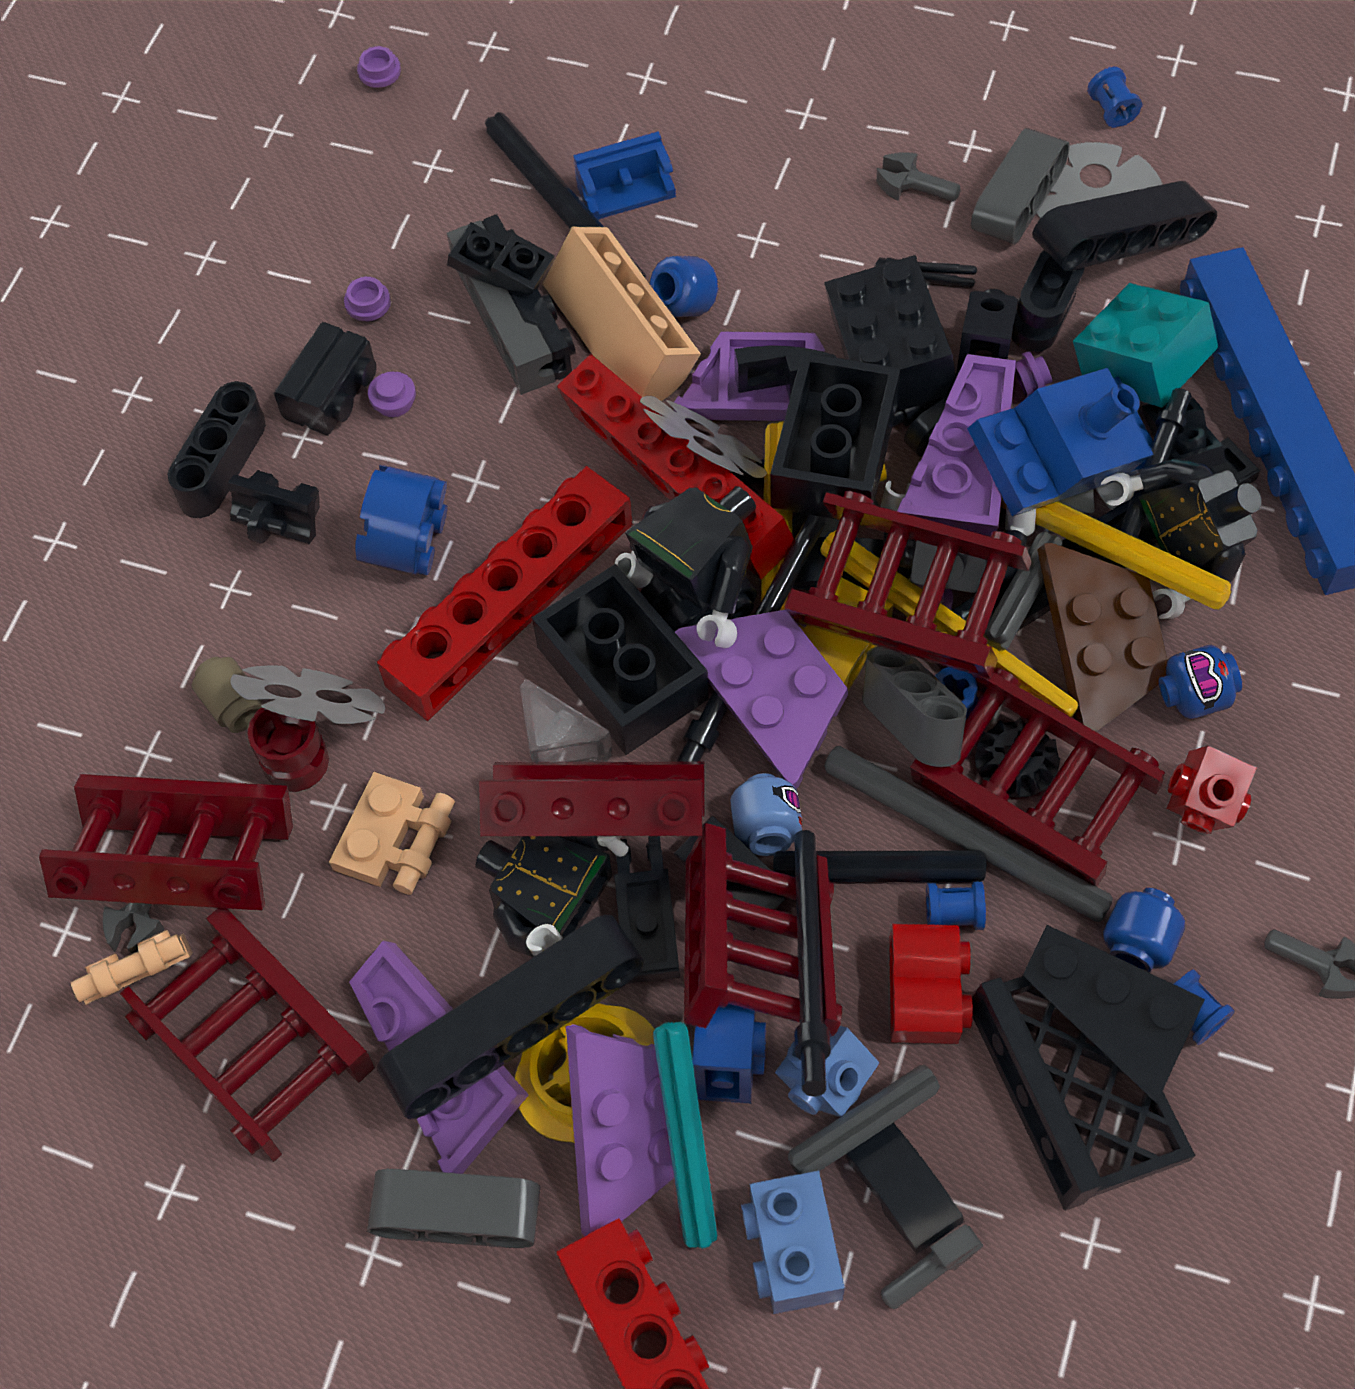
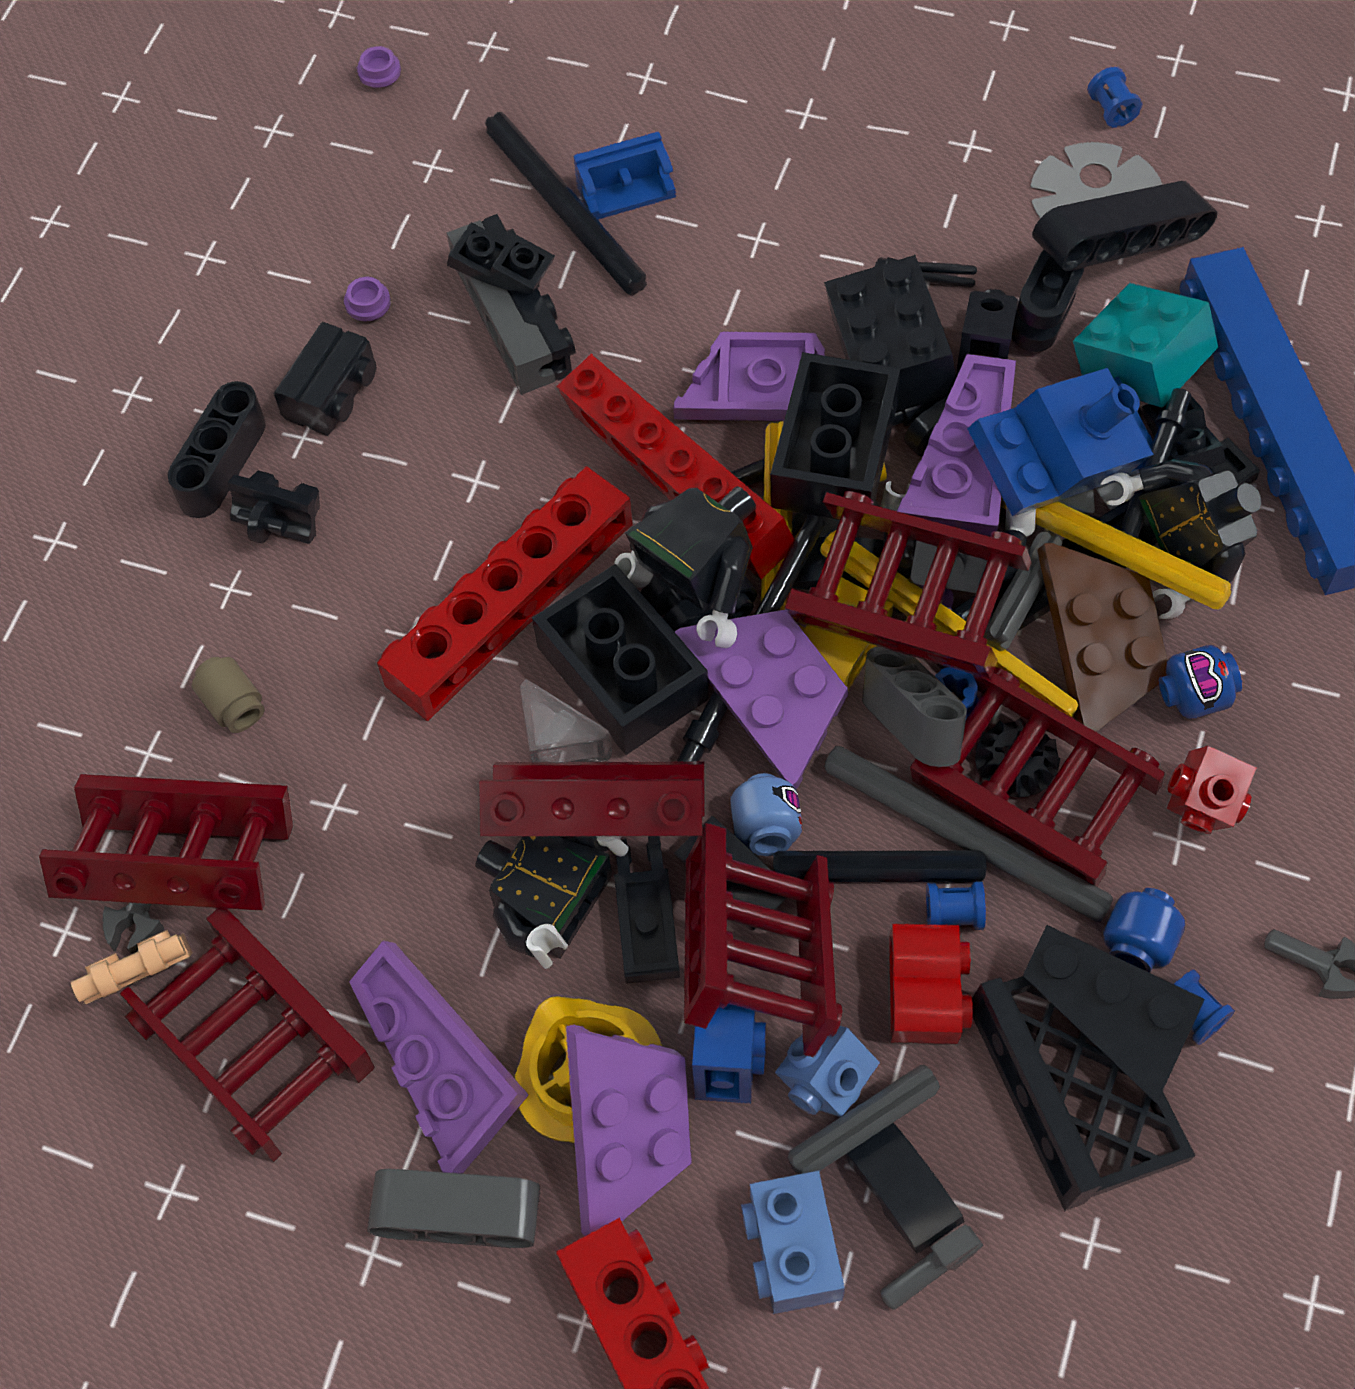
(288, 749): dark red wheel -> none
(308, 703): light grey piece -> none
(378, 828): light nougat plate -> none
(392, 394): medium lavender plate -> none
(400, 520): blue brick -> none
(509, 1016): black beam -> none
(619, 313): light nougat brick -> none
(676, 426): light grey piece -> none
(685, 285): blue head -> none
(685, 1134): teal axle -> none
(768, 366): black slope -> none
(812, 1035): black bar -> none
(909, 177): dark grey bar -> none
(1020, 185): dark grey beam -> none
(1032, 373): medium lavender plate -> none

